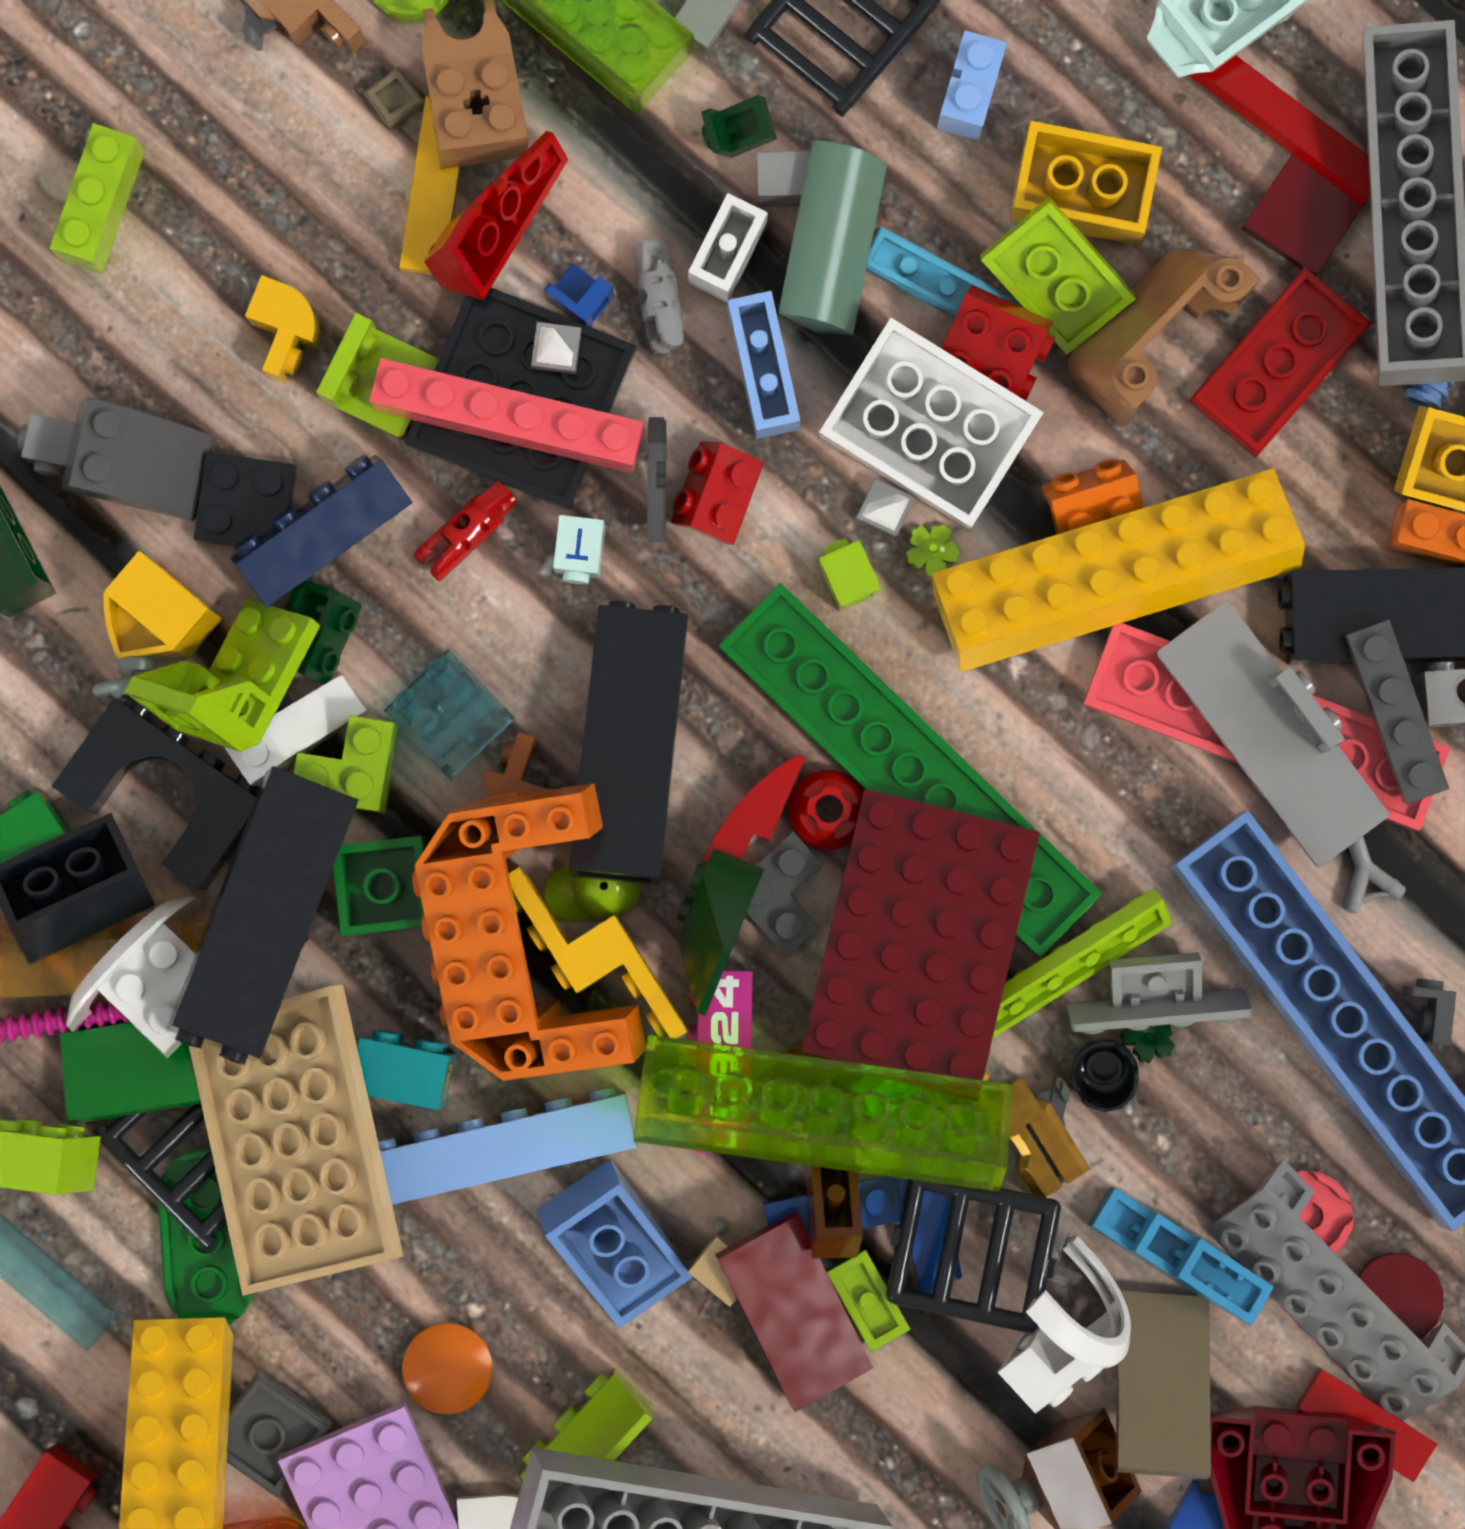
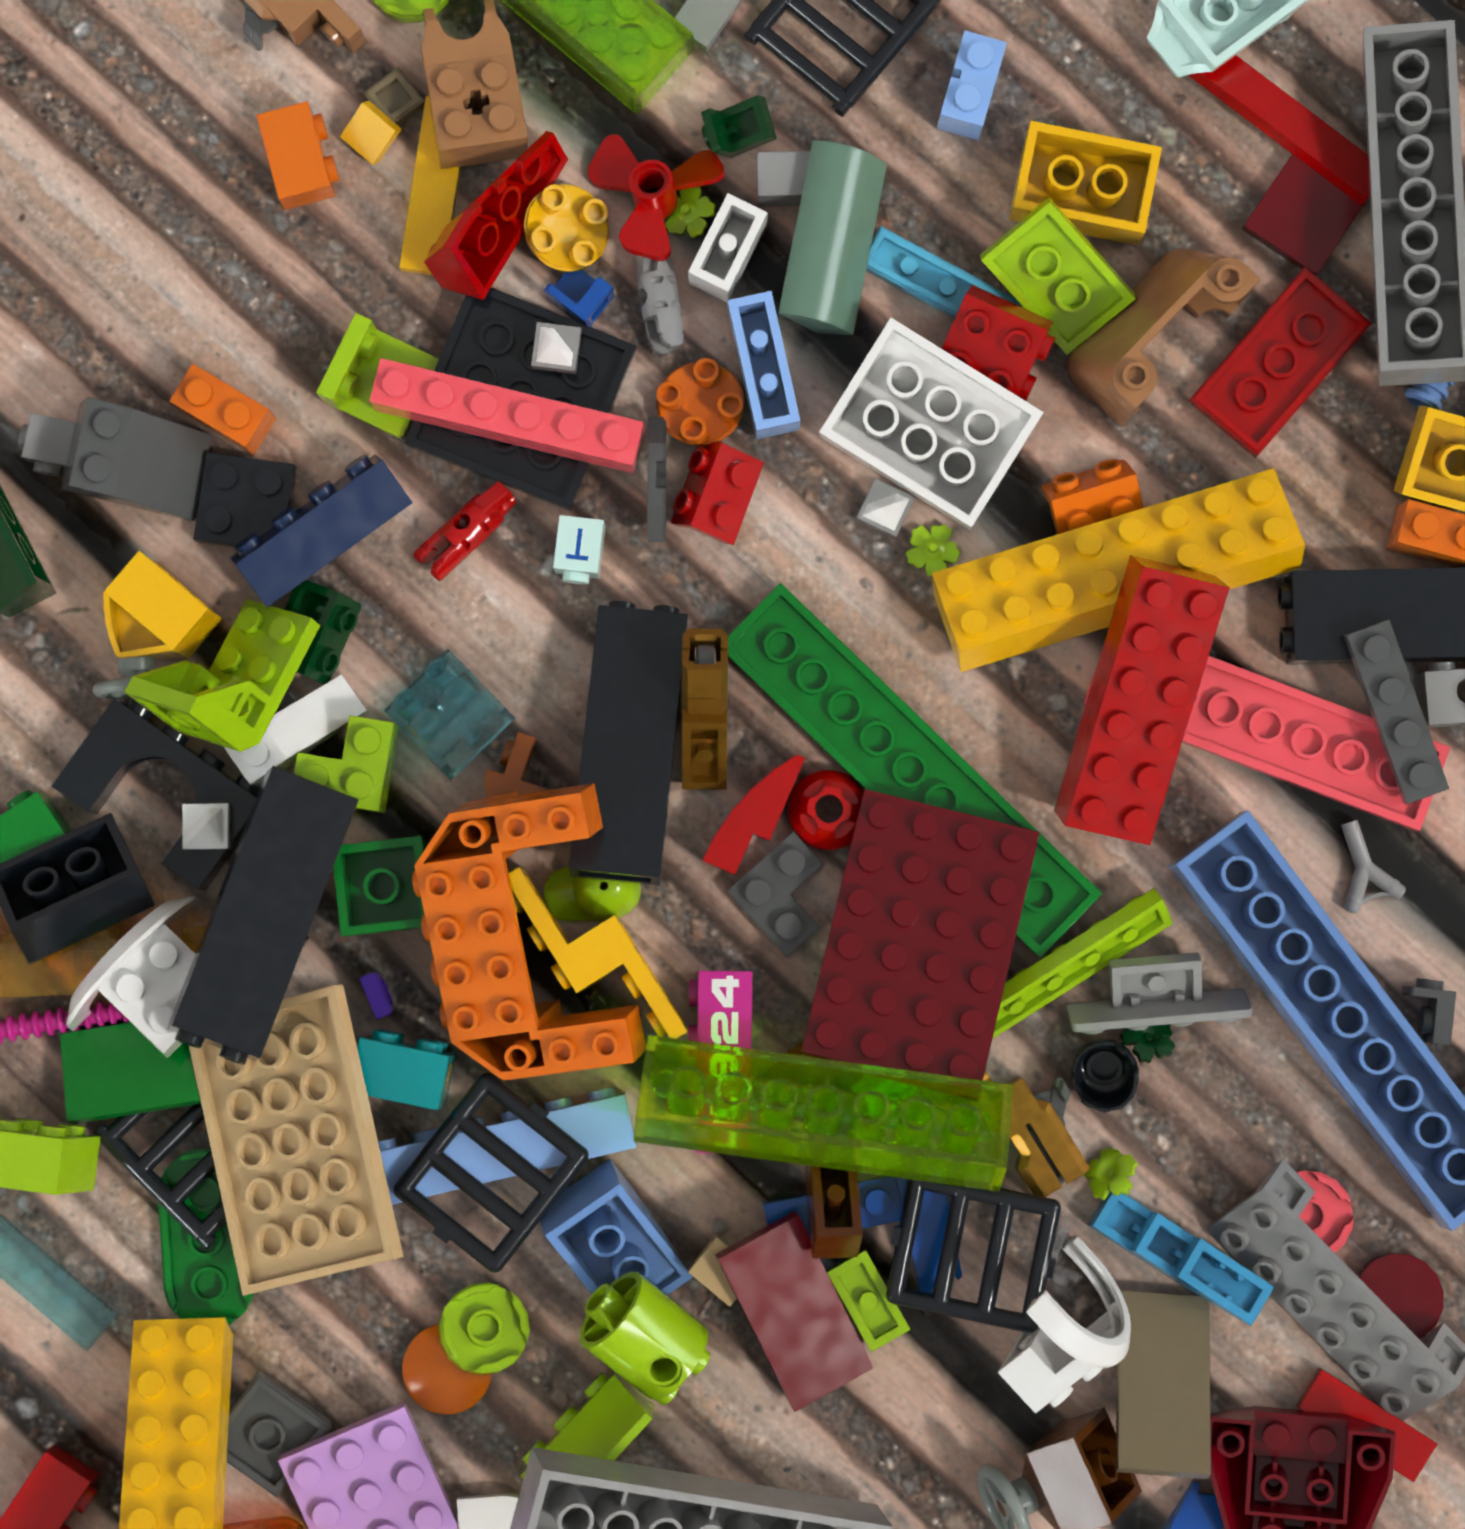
(97, 198): lime brick -> none
(206, 826): none -> white tile
(223, 409): none -> orange brick
(289, 316): yellow brick -> none
(297, 155): none -> orange brick
(370, 132): none -> yellow tile
(378, 995): none -> dark purple tile
(483, 1329): none -> lime tile
(520, 1224): none -> black bar
(566, 227): none -> yellow dish
(619, 170): none -> red piece
(644, 1336): none -> lime cylinder
(691, 213): none -> lime plant
(700, 402): none -> orange dish
(704, 709): none -> pearl gold plate
(714, 920): dark green slope -> none
(848, 573): lime brick -> none
(1111, 1173): none -> lime plant
(1140, 700): none -> red brick
(1274, 732): light grey bracket -> none

